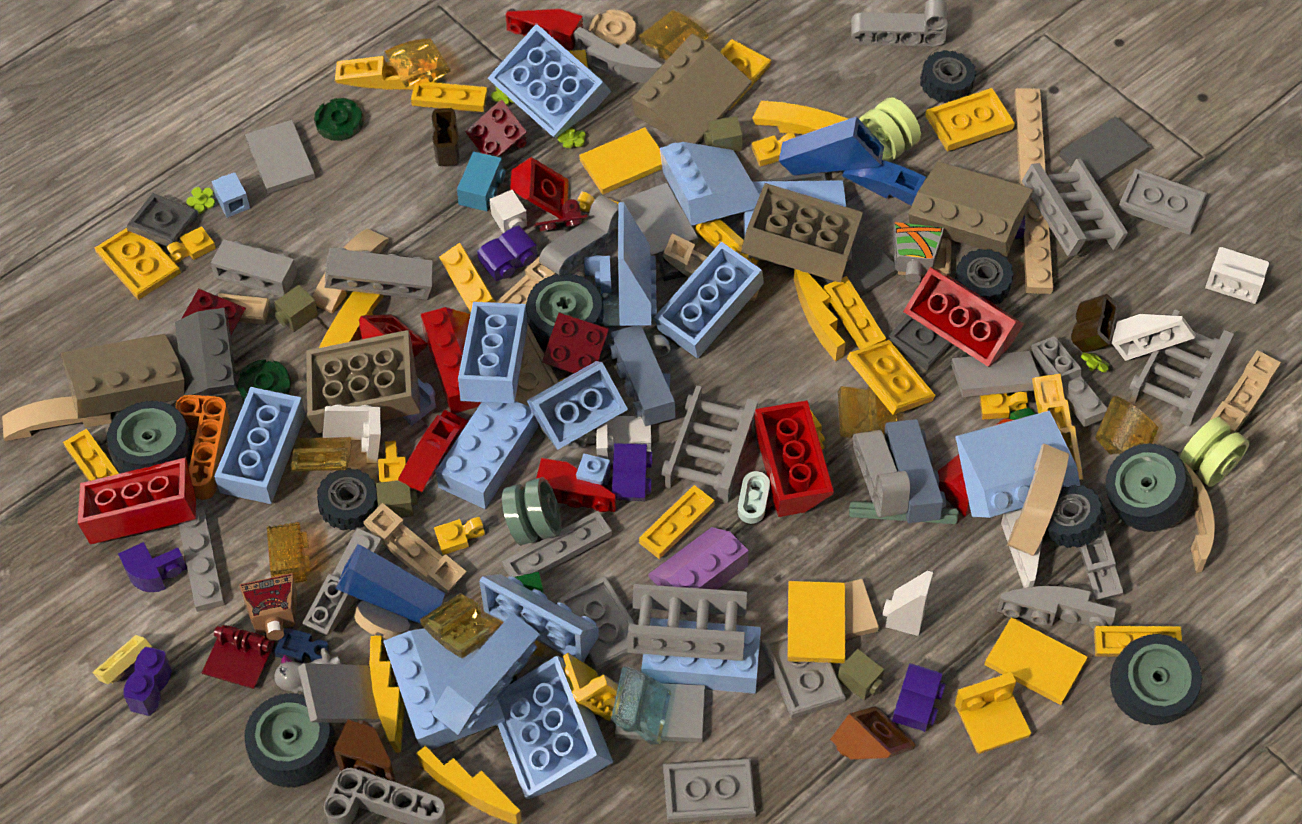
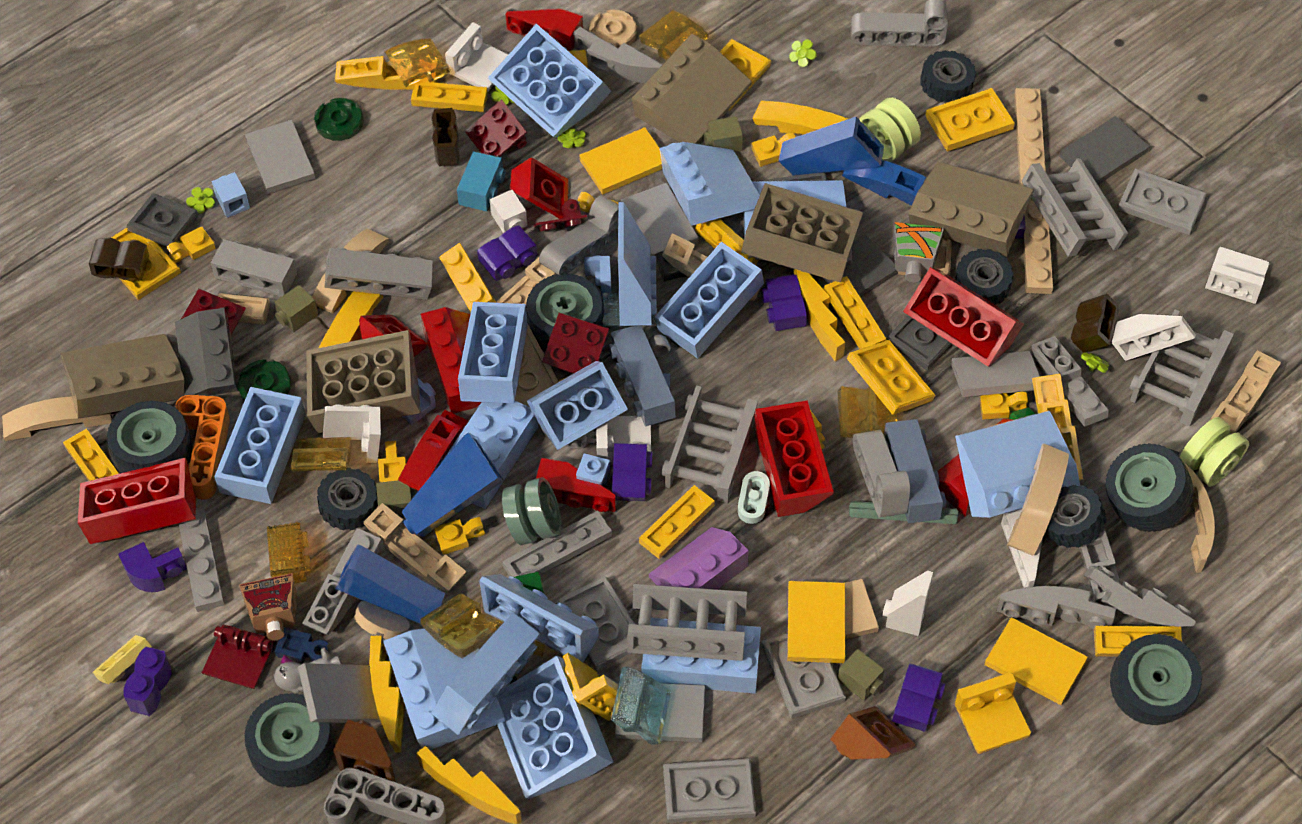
(119, 259): none -> dark brown brick
(453, 486): none -> blue slope
(472, 59): none -> white bracket
(785, 302): none -> dark purple brick
(803, 51): none -> lime plant
(1124, 427): clear yellow slope -> none
(1147, 606): none -> light grey slope

